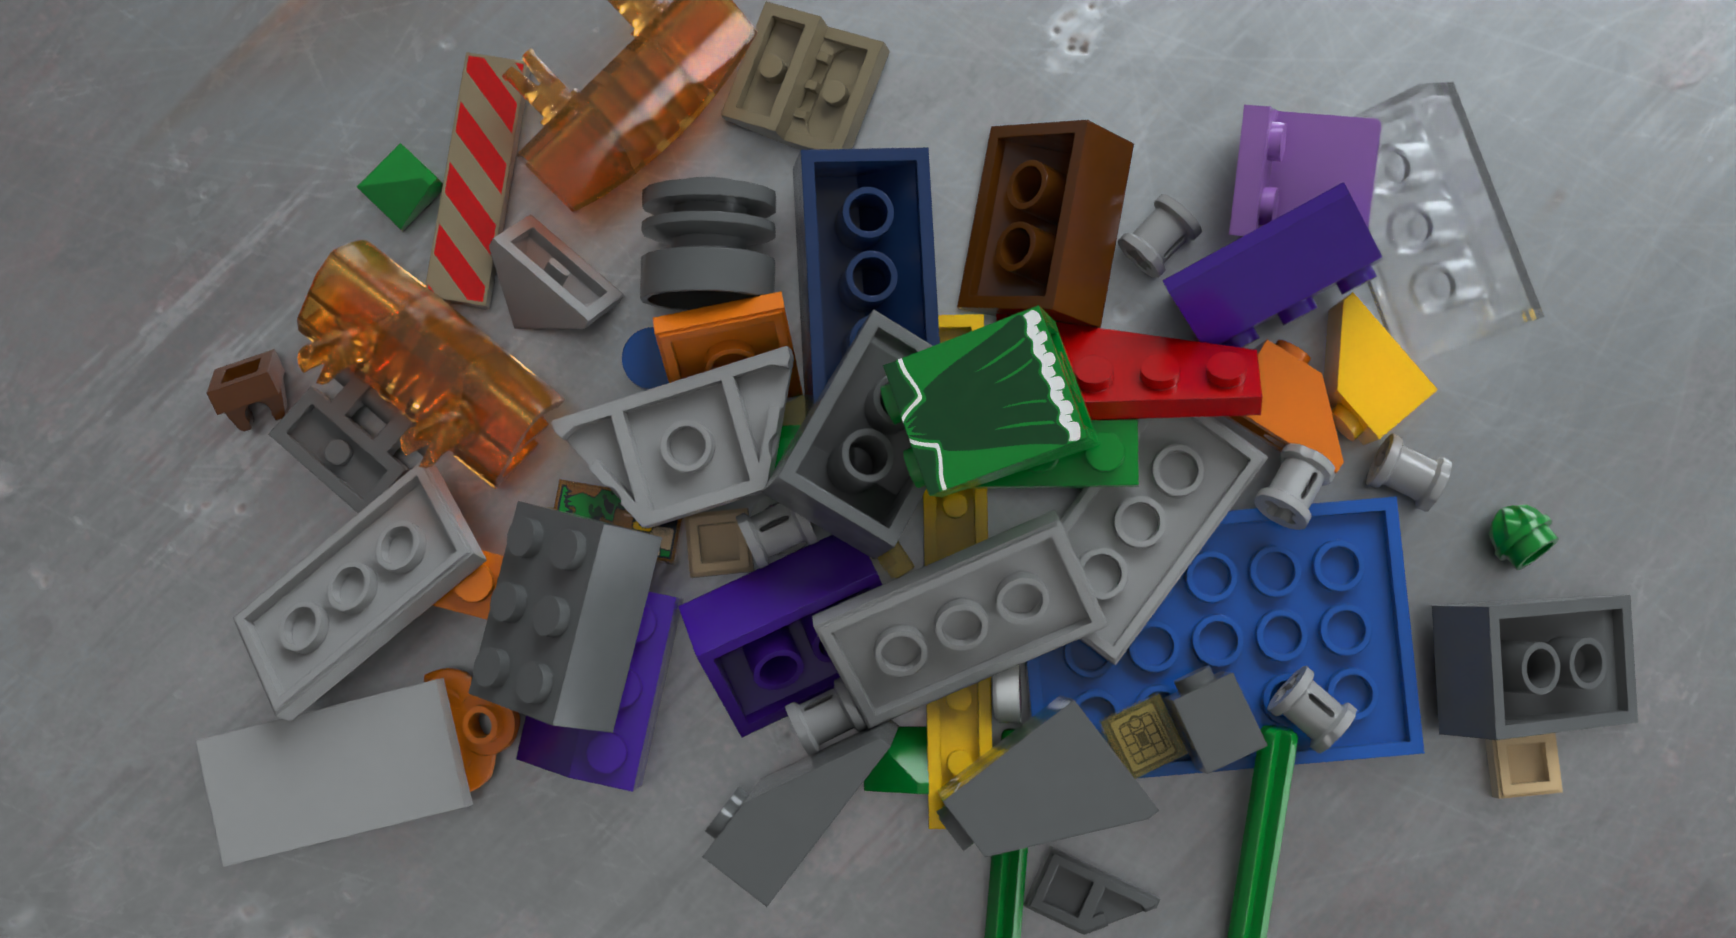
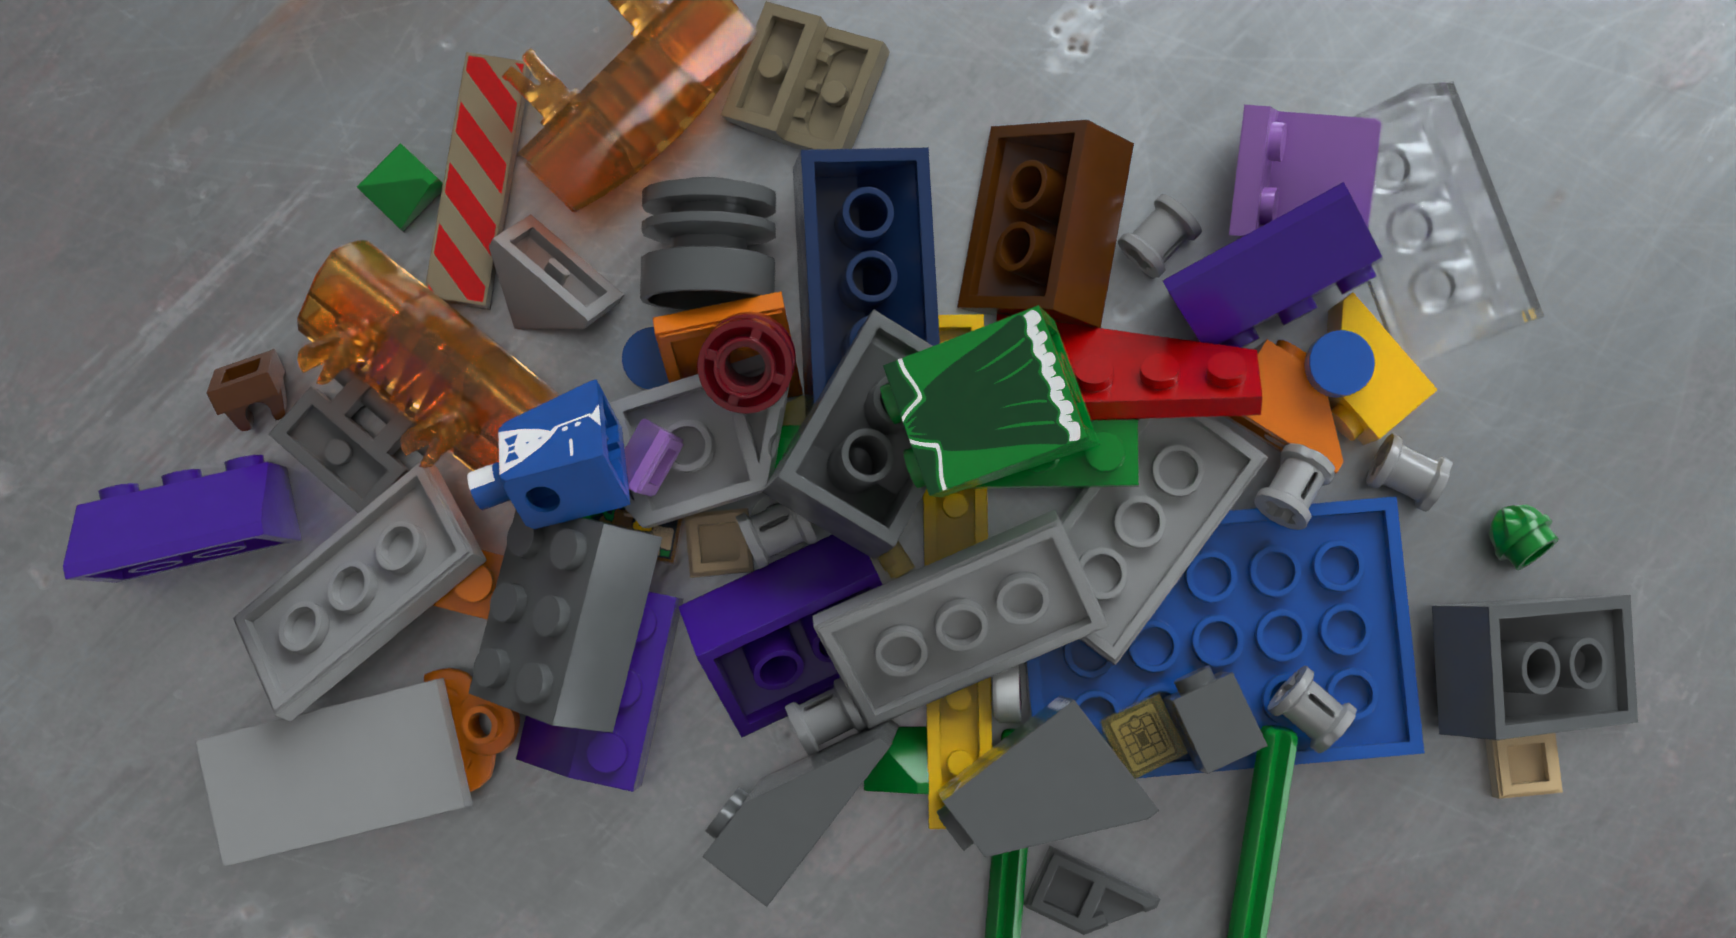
(182, 521): none -> dark purple slope
(558, 461): none -> blue torso
(650, 457): none -> medium lavender slope
(737, 391): none -> dark red wheel
(1339, 363): none -> blue tile

